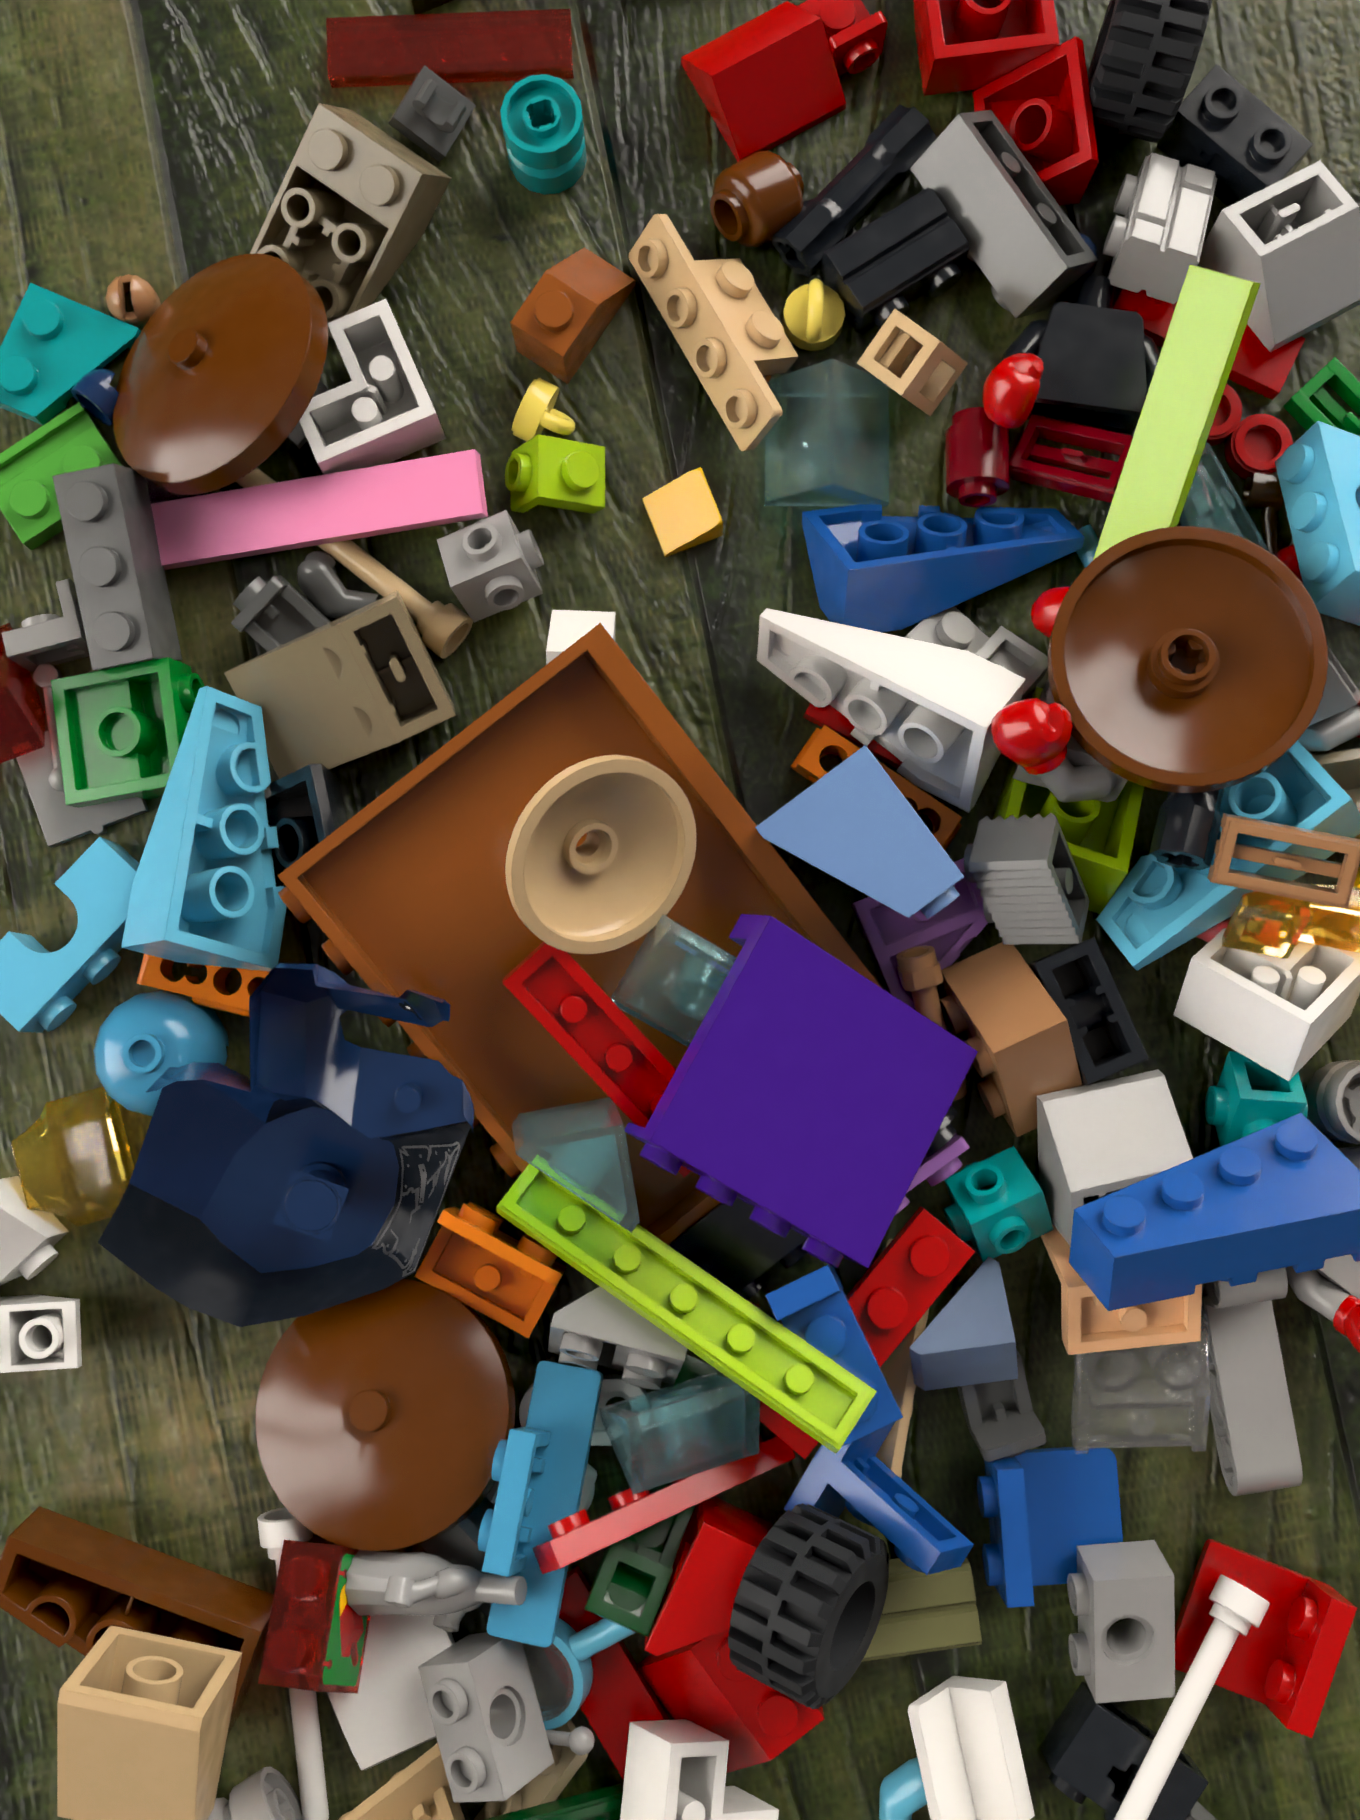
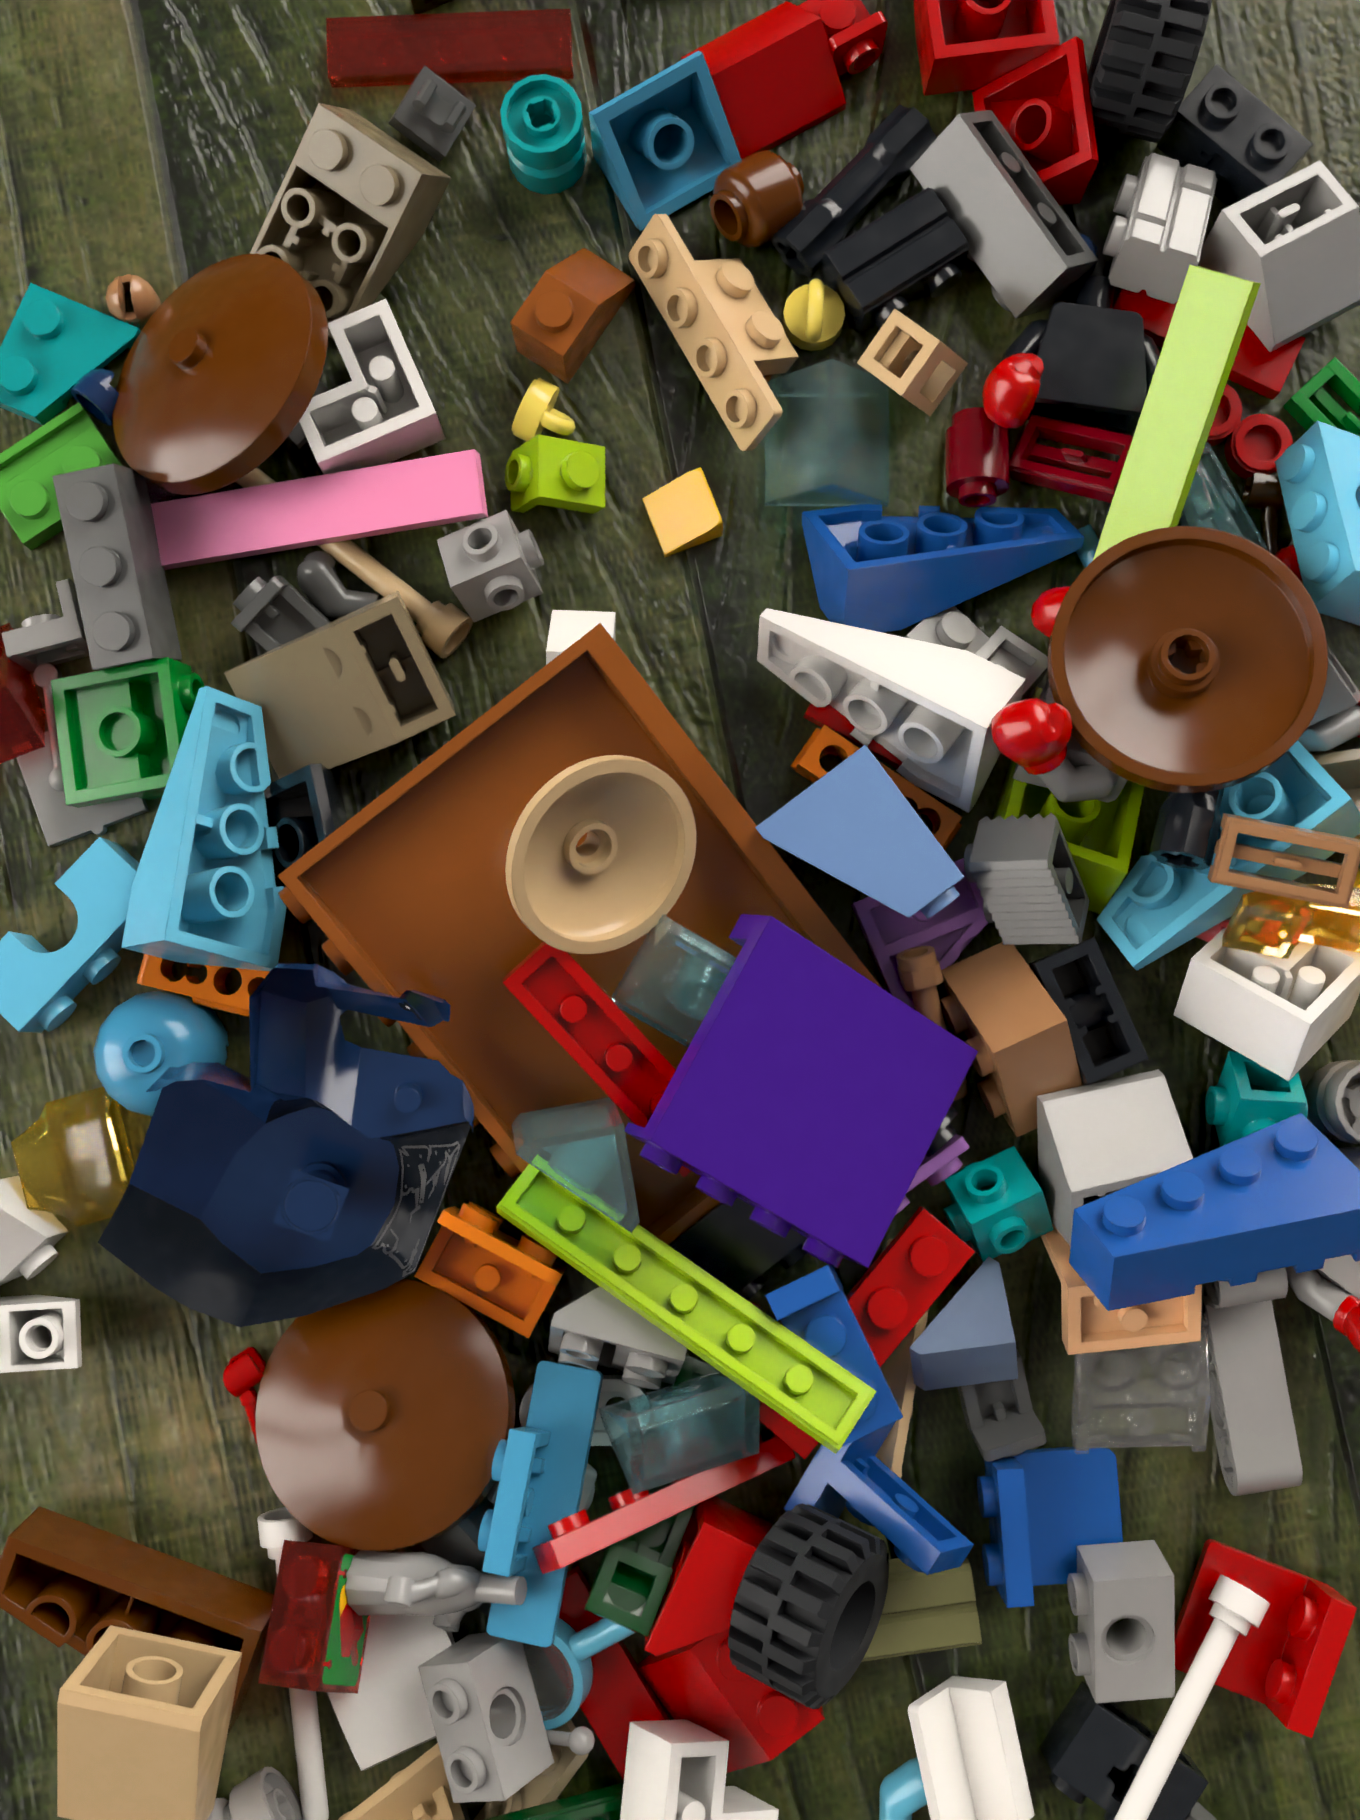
(241, 1376): none -> red hand
(663, 140): none -> dark azure slope

